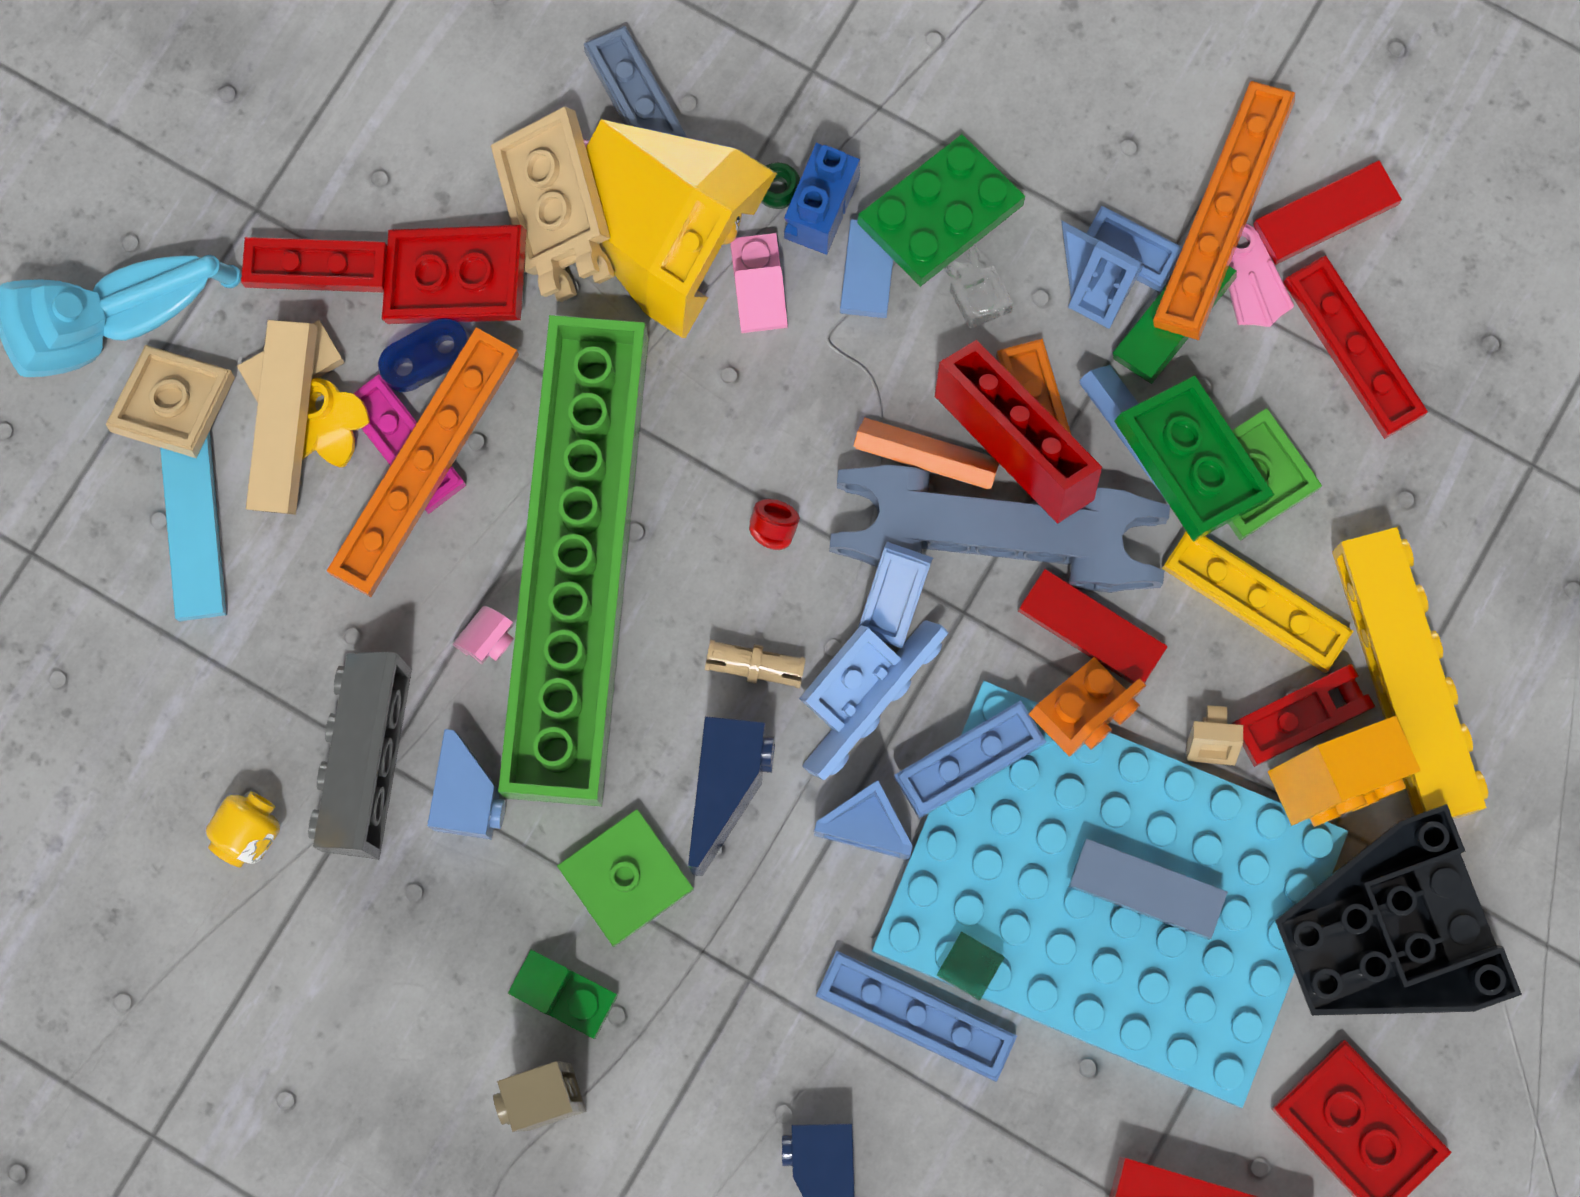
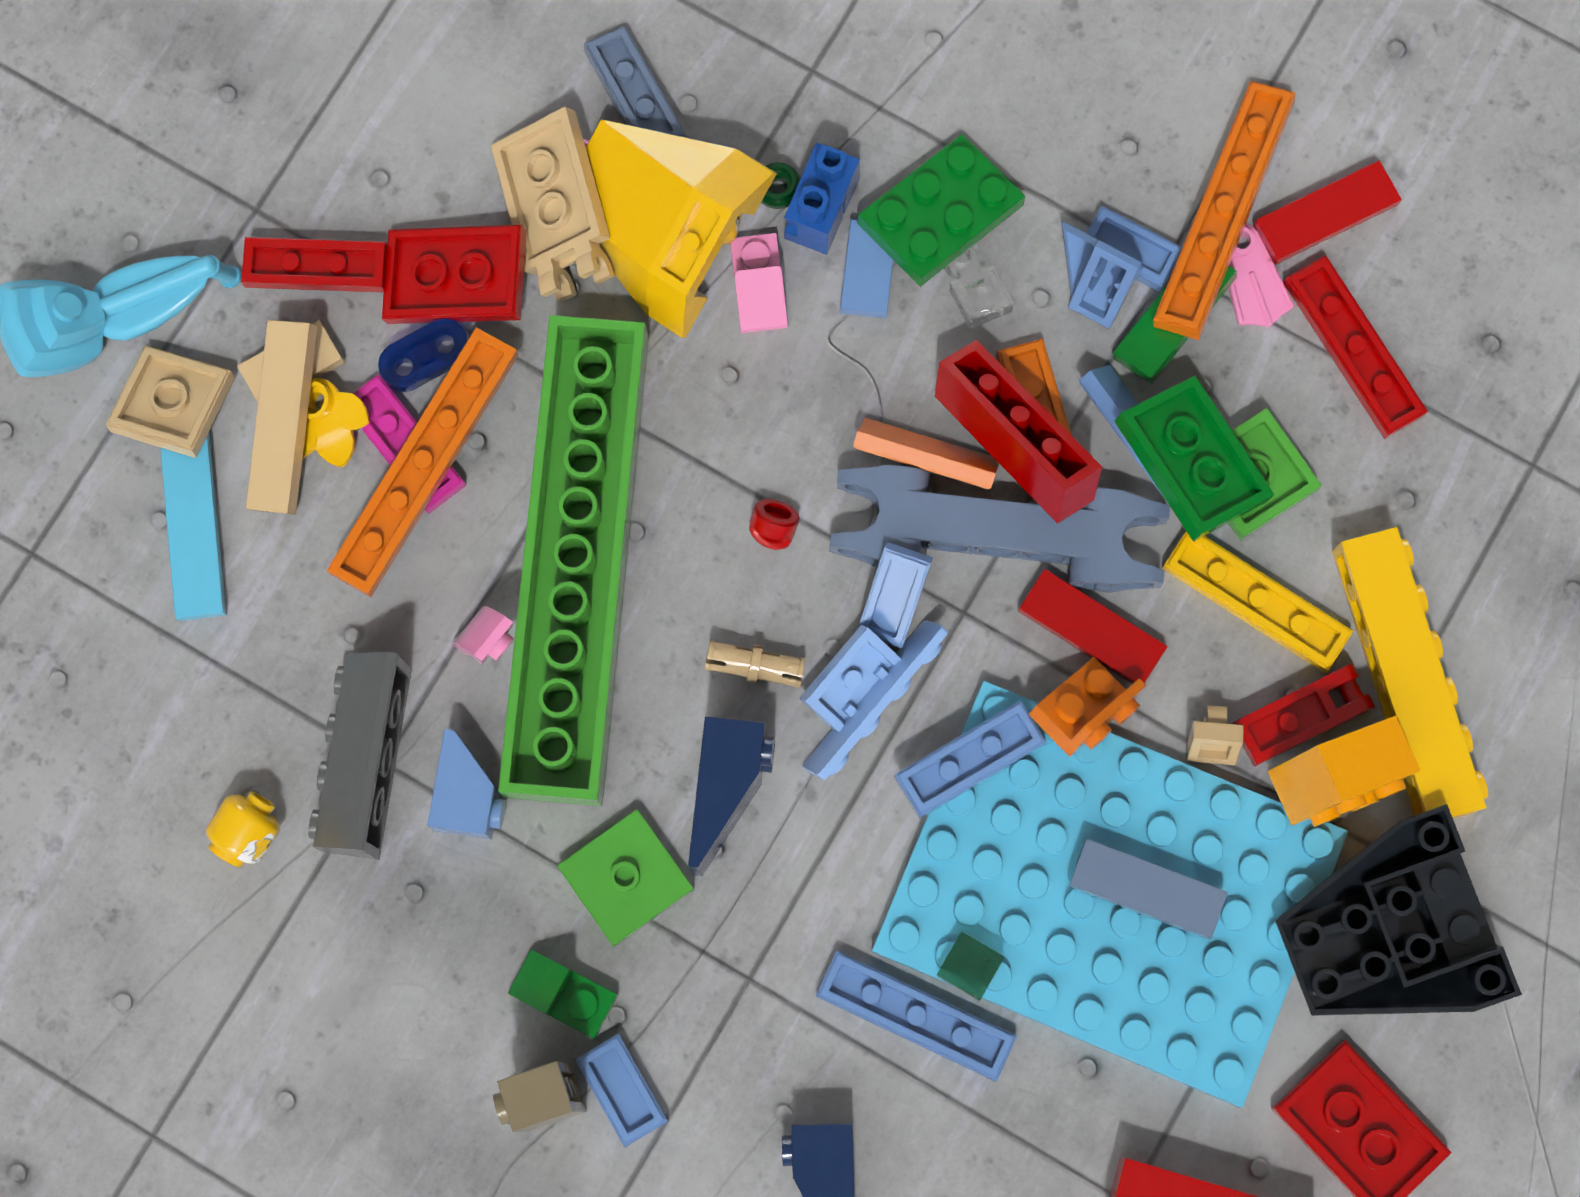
(621, 1090): none -> medium blue tile
(866, 823): medium blue slope -> none

